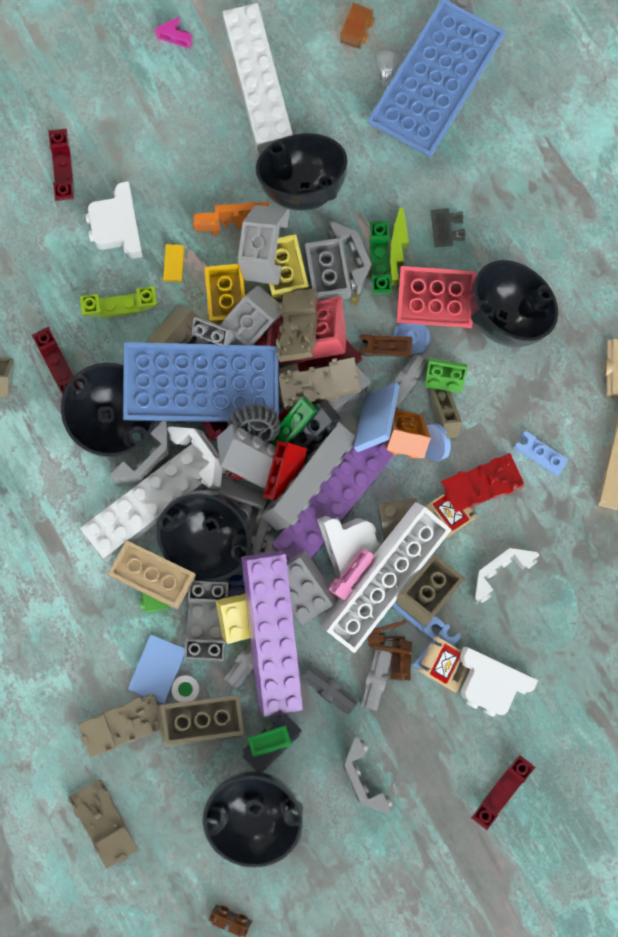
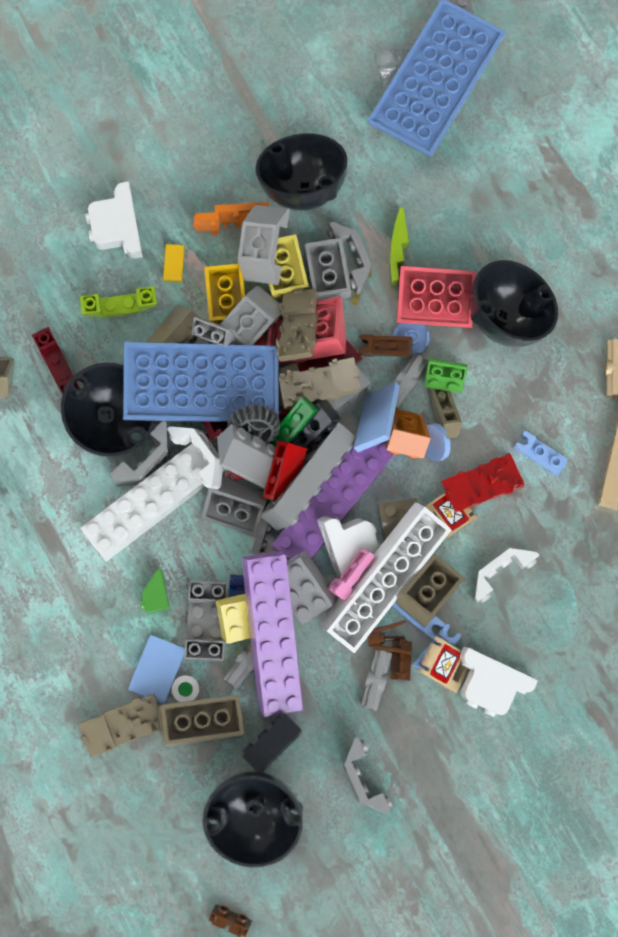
(61, 164): dark red slope -> none
(103, 823): dark tan piece -> none
(151, 574): tan plate -> none
(170, 33): dark pink slope -> none
(199, 544): black piece -> none
(256, 75): white brick -> none
(269, 741): green tile -> none
(329, 690): dark grey piece -> none
(356, 26): clear orange brick -> none
(380, 257): green slope -> none
(441, 227): clear smoke plate -> none
(502, 792): dark red slope -> none

